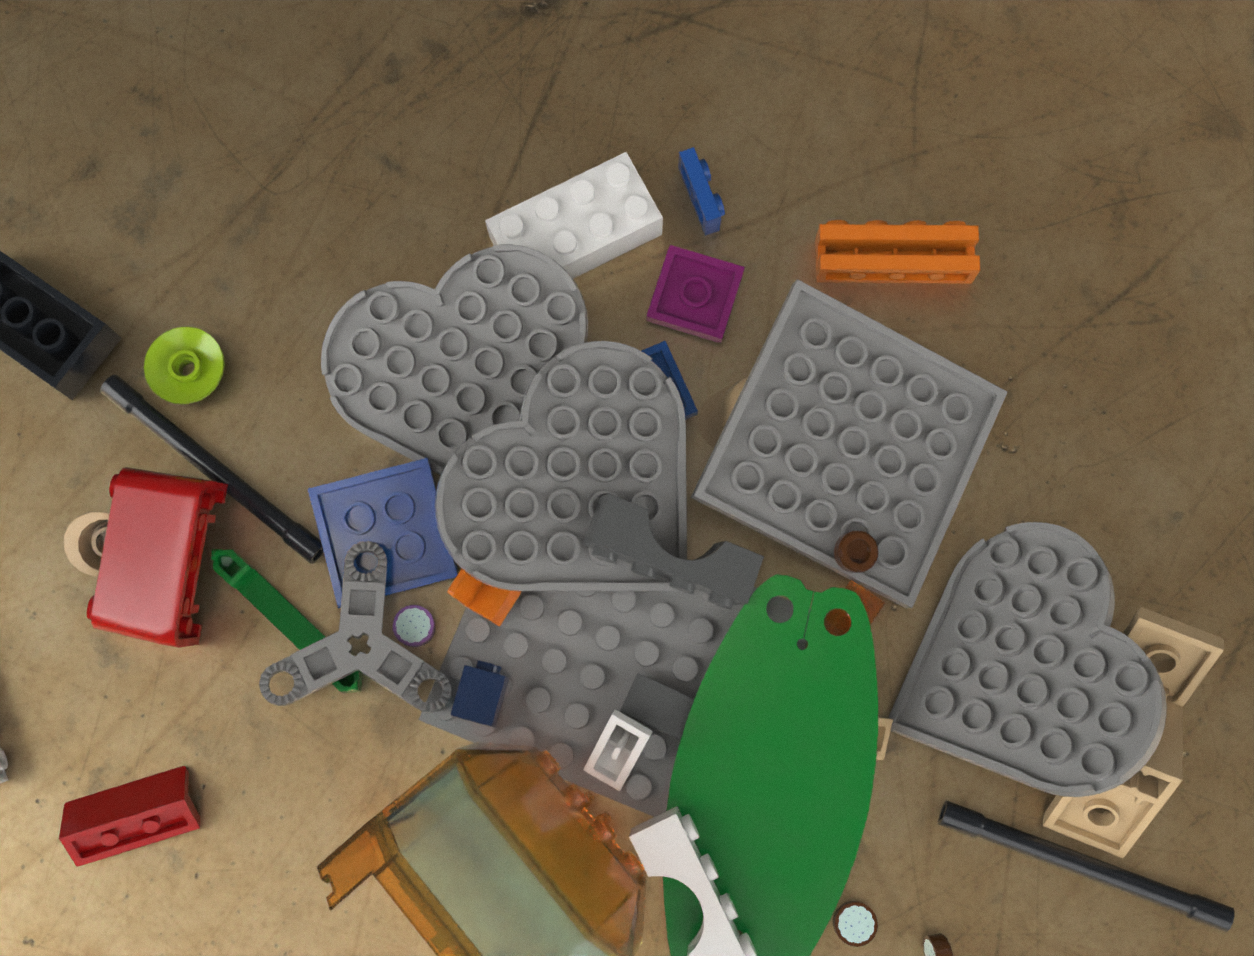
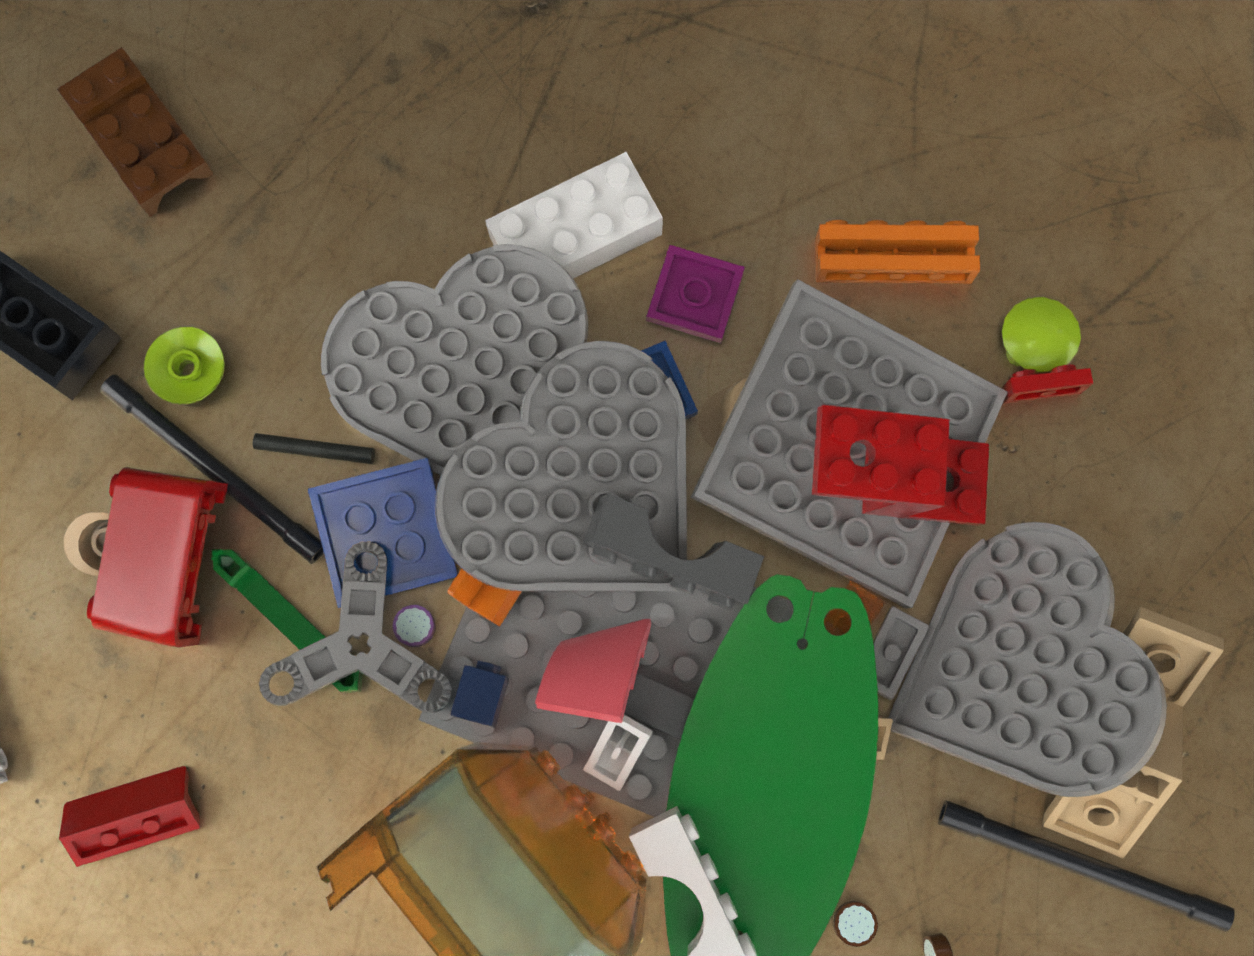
(133, 129): none -> reddish brown piece
(313, 448): none -> pearl dark grey bar
(594, 672): none -> coral slope
(696, 178): blue plate -> none
(856, 551): reddish brown tile -> none
(895, 649): none -> light grey plate
(902, 467): none -> red bracket
(1040, 334): none -> lime dish
(1061, 382): none -> red plate

